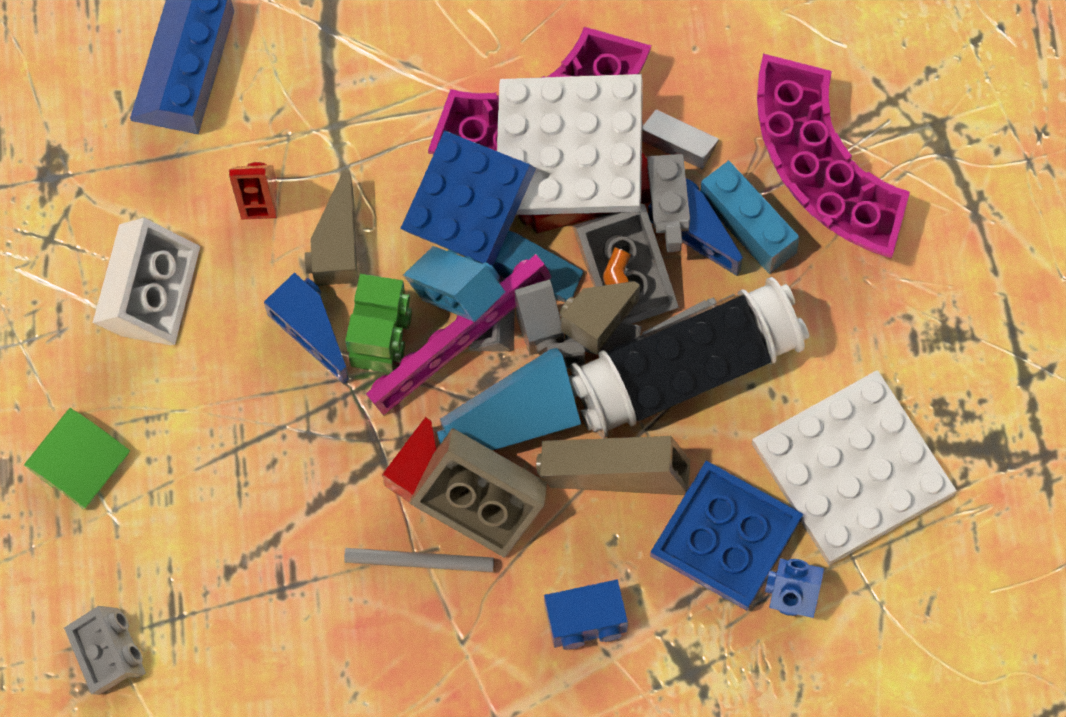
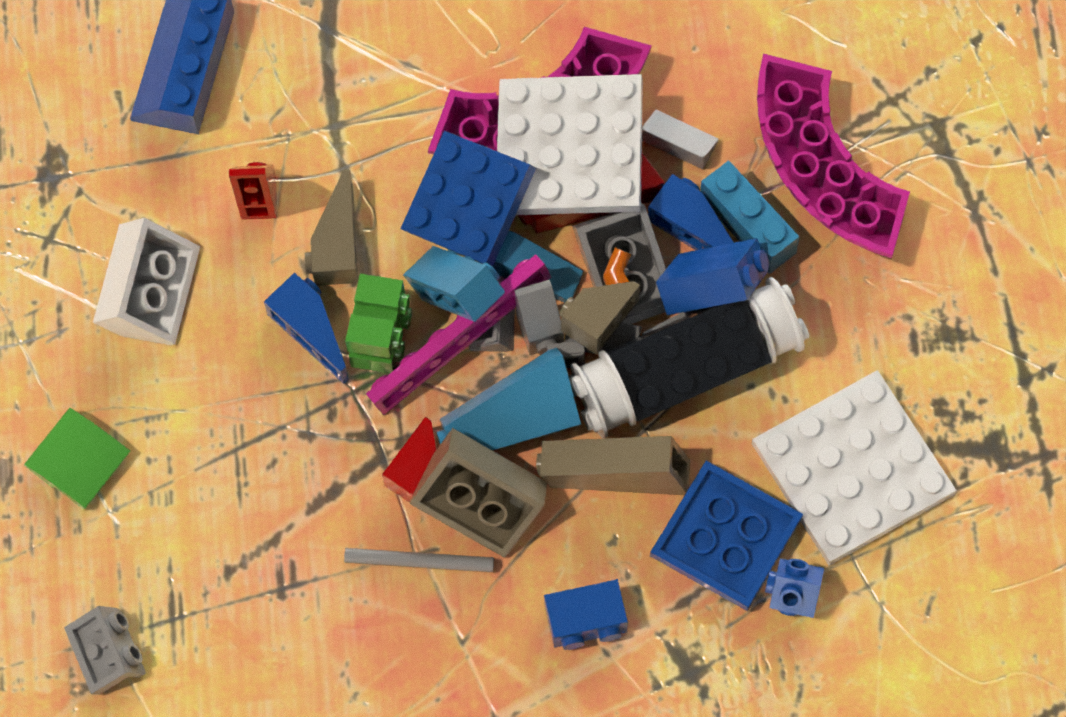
(669, 198): light grey hinge -> none
(712, 276): none -> blue brick

